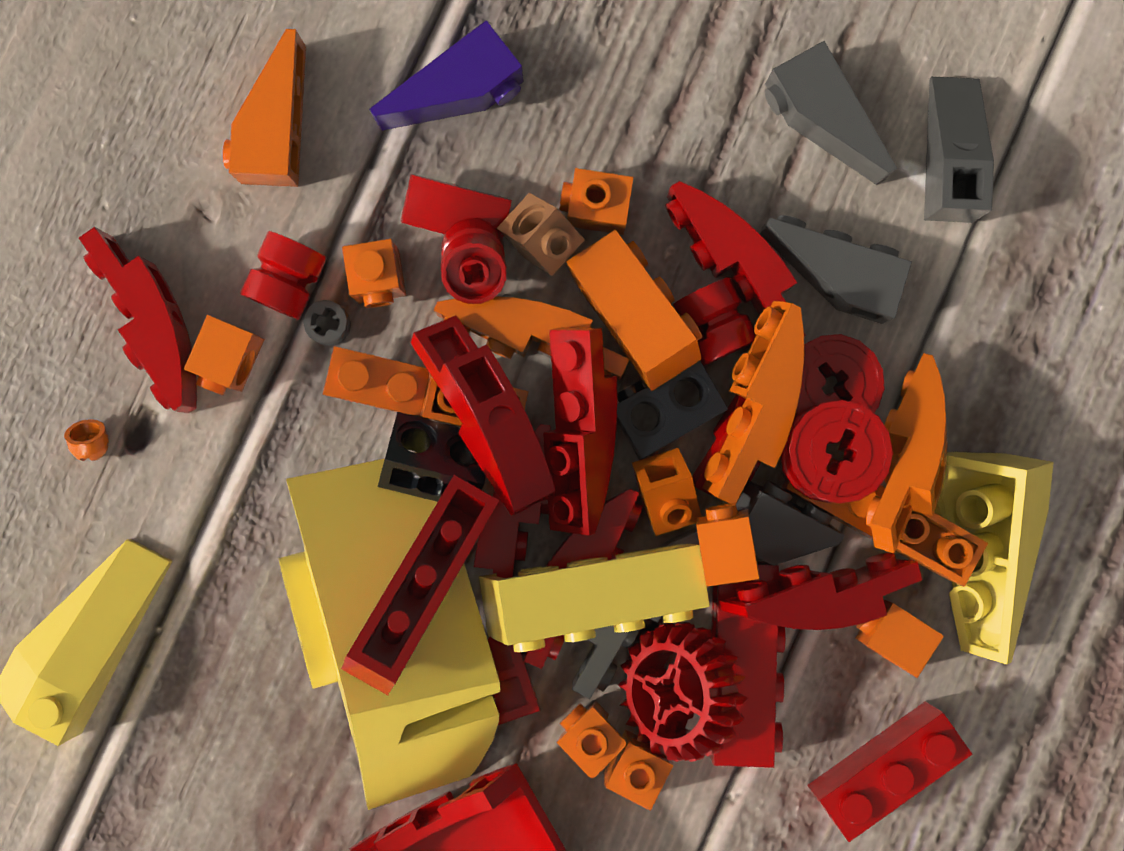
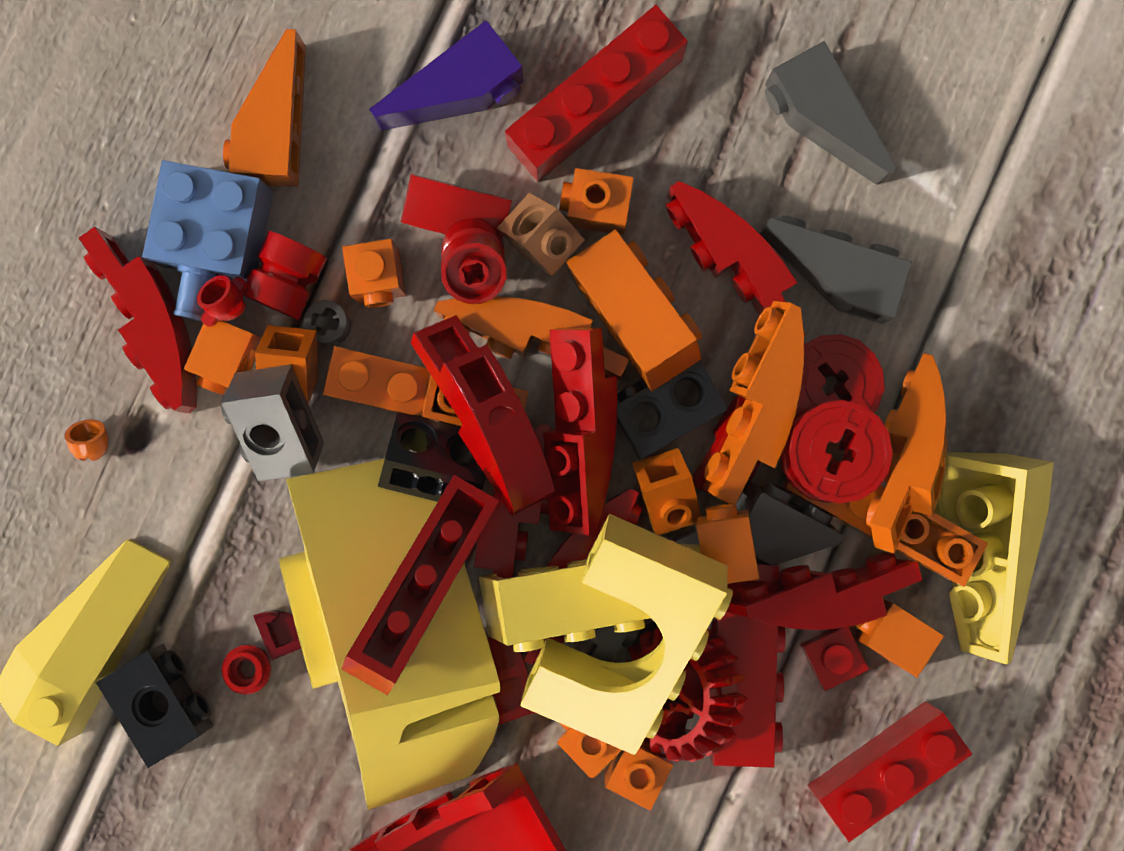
(130, 697): none -> black brick
(205, 227): none -> medium blue brick
(221, 299): none -> red plate
(232, 669): none -> red plate
(273, 422): none -> dark grey brick
(278, 632): none -> dark red tile
(291, 346): none -> orange brick
(596, 93): none -> red brick
(626, 698): none -> light yellow arch
(718, 320): red wheel -> none
(834, 657): none -> red plate
(957, 152): dark grey slope -> none

